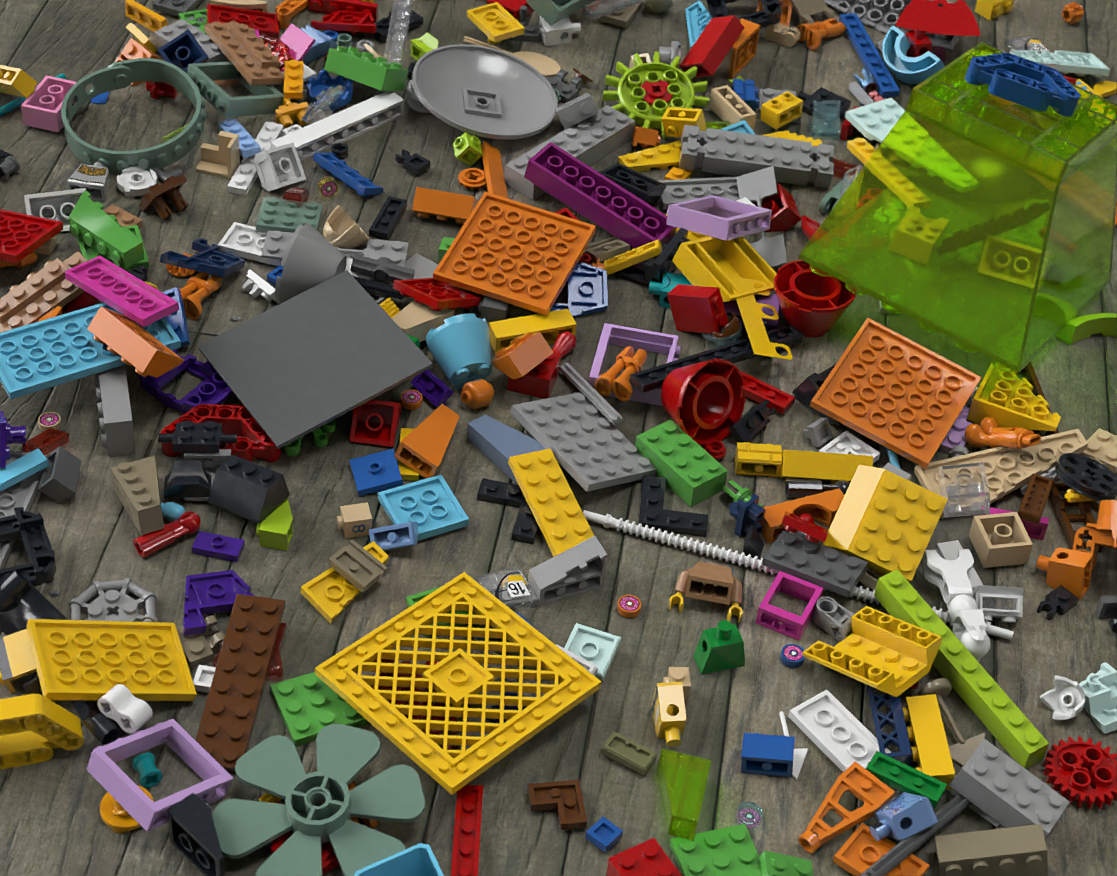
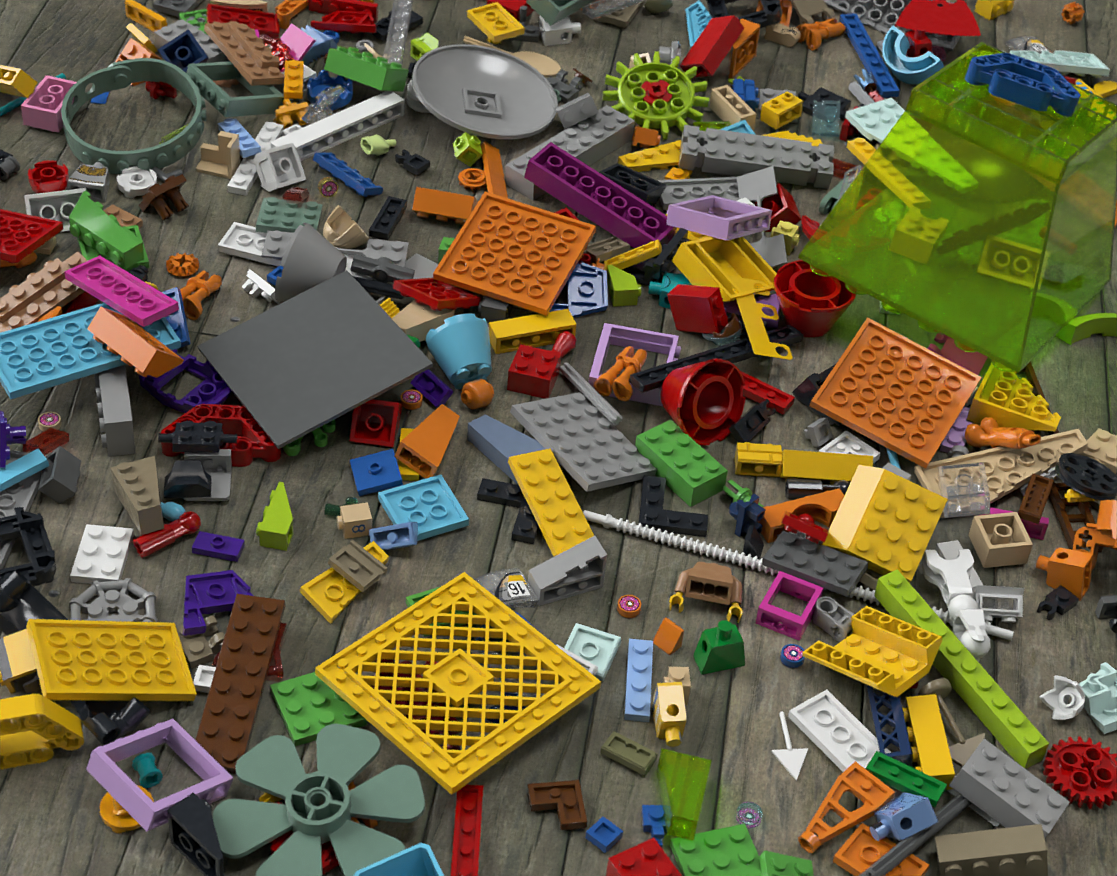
(48, 177): none -> red cylinder
(102, 554): none -> white plate
(125, 708): white axle -> none
(208, 260): dark blue wing -> none
(247, 489): black slope -> none
(334, 510): none -> clear green arm
(340, 150): black bush -> none
(344, 40): sand green plate -> none
(376, 145): none -> yellowish green piece
(522, 355): orange slope -> none
(622, 287): none -> lime slope
(638, 680): none -> light blue plate
(654, 821): none -> blue plate
(669, 636): none -> orange slope
(676, 118): yellow brick -> none
(716, 449): red plate -> none
(767, 754): blue brick -> none
(790, 235): none -> light yellow brick
(969, 360): none -> flag

